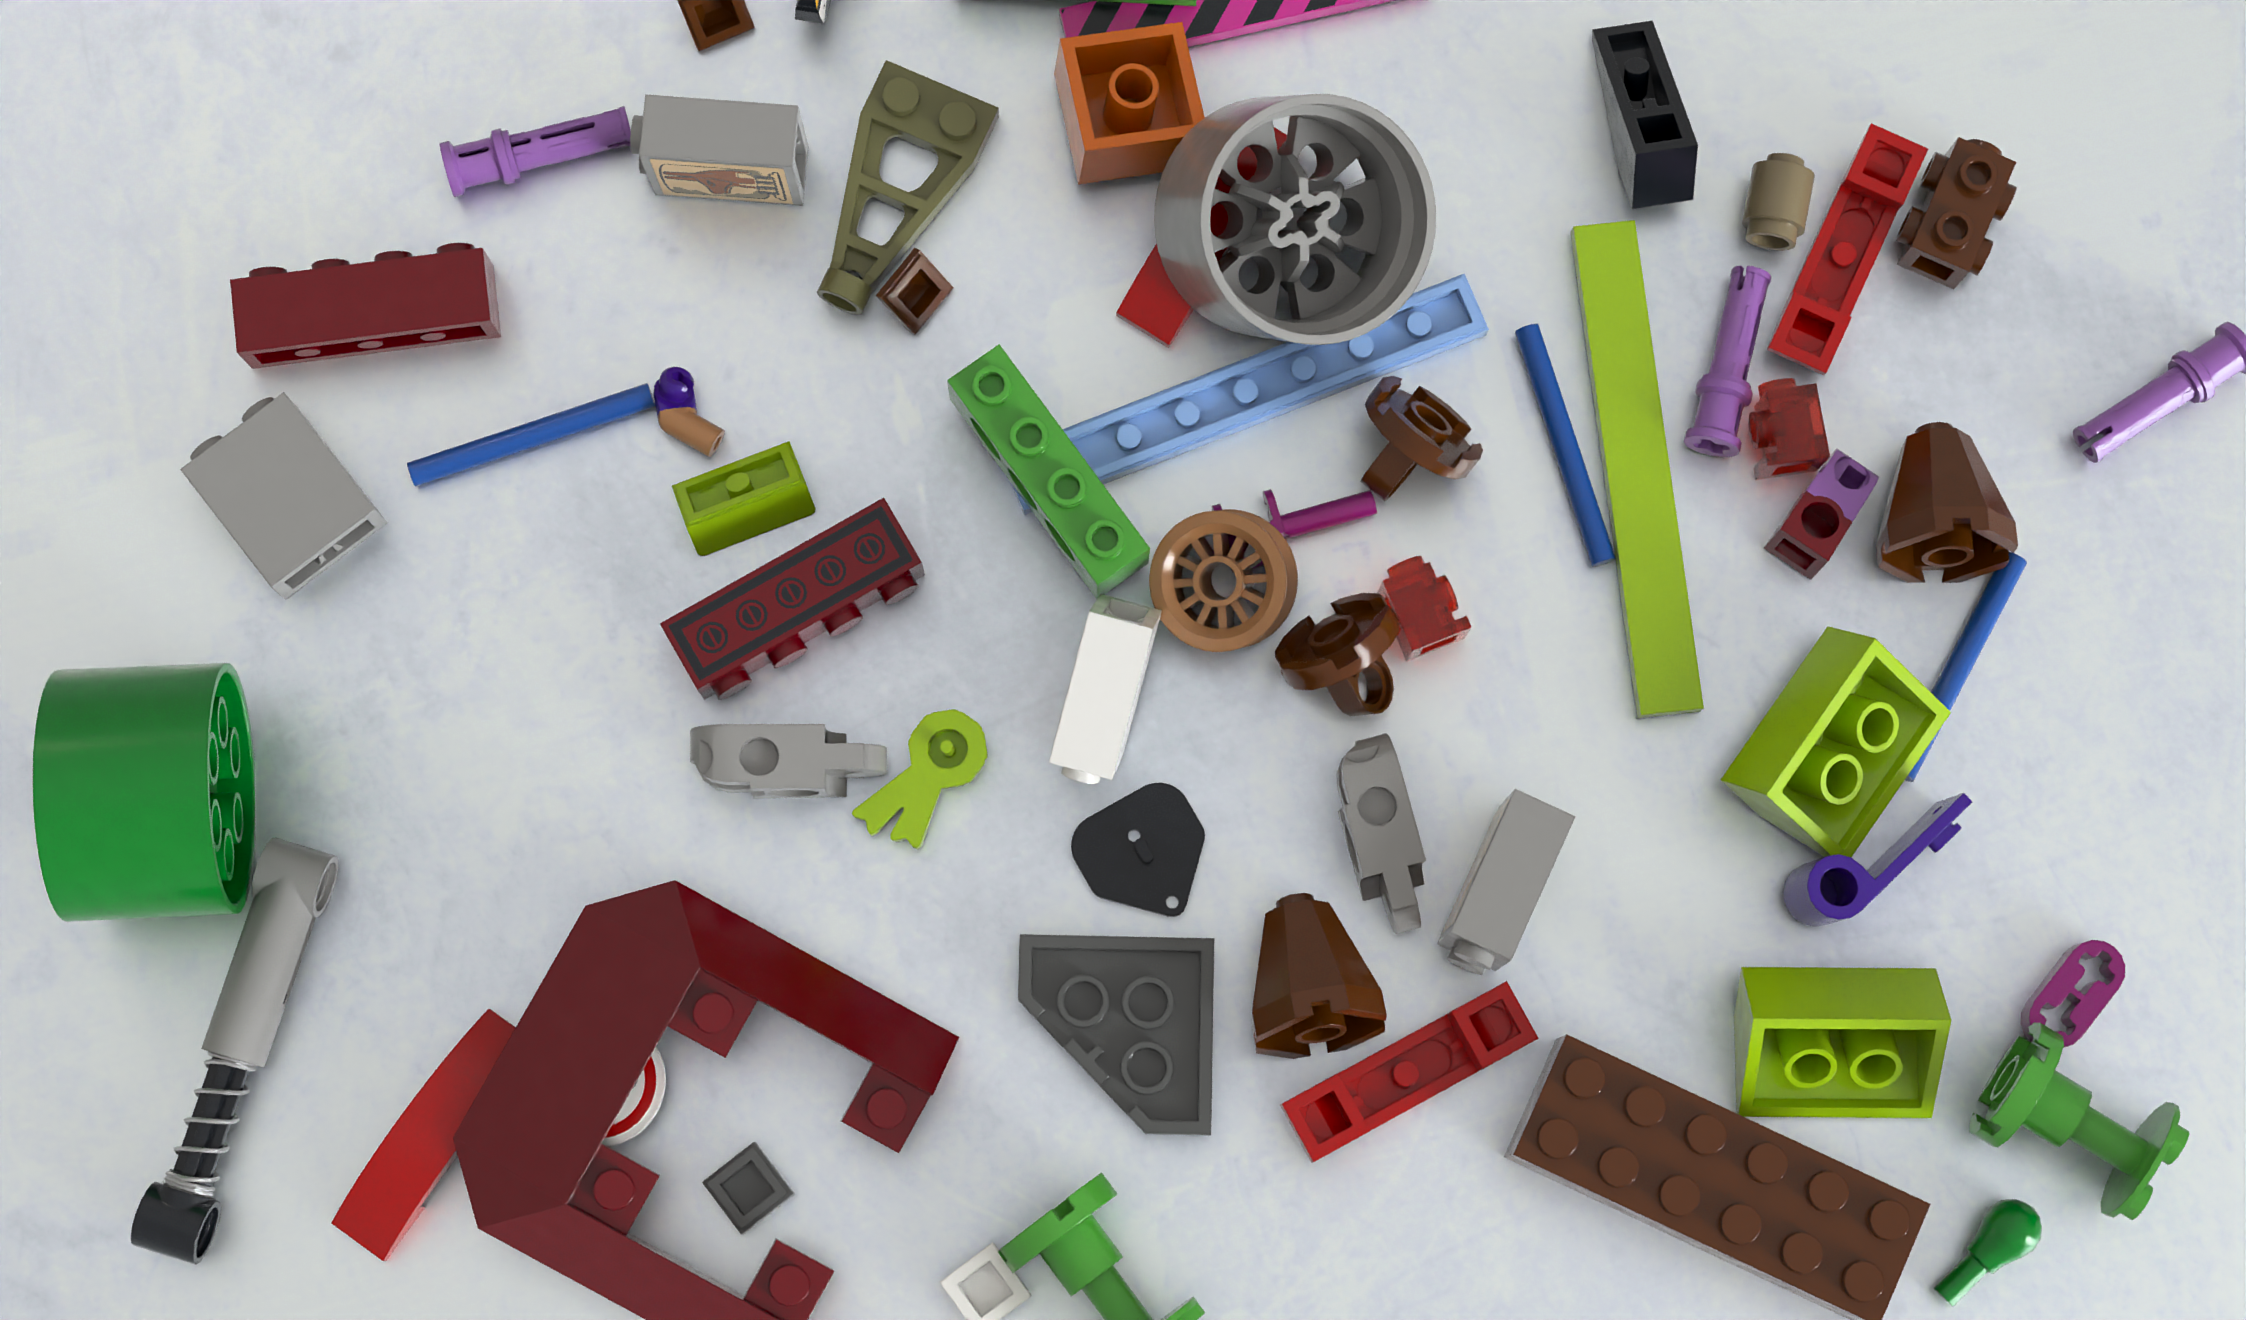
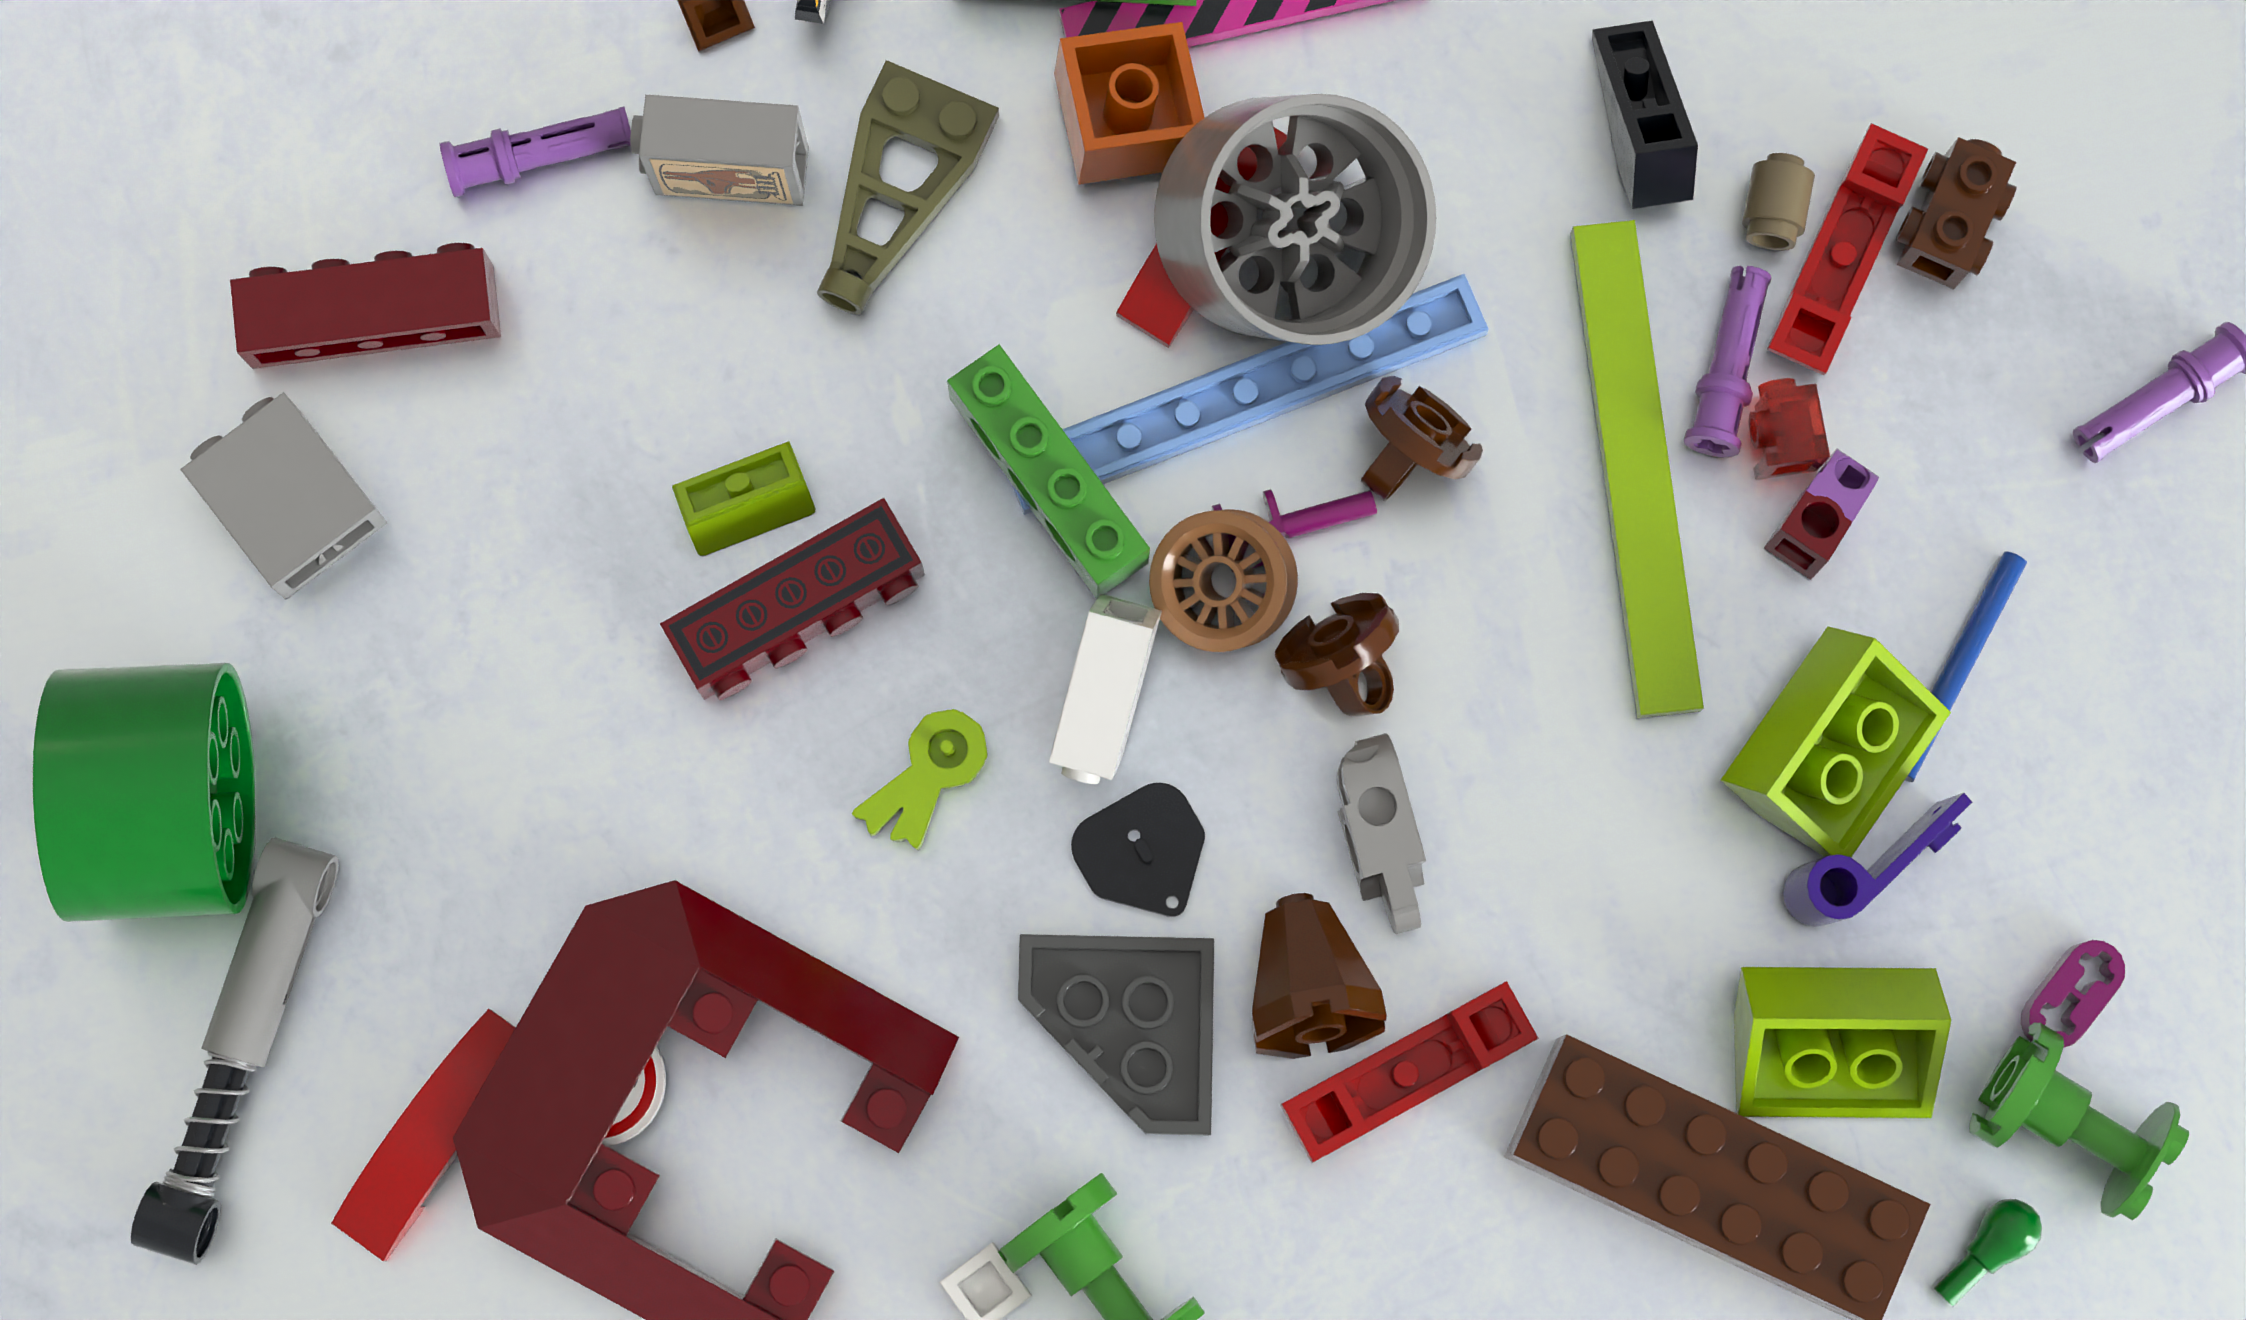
(531, 434): blue bar -> none
(678, 412): arm -> none
(748, 1188): dark grey tile -> none
(782, 759): light grey piece -> none
(914, 291): reddish brown slope -> none
(1423, 608): clear red brick -> none
(1505, 883): light grey brick -> none
(1565, 445): blue bar -> none
(1944, 511): reddish brown cone -> none

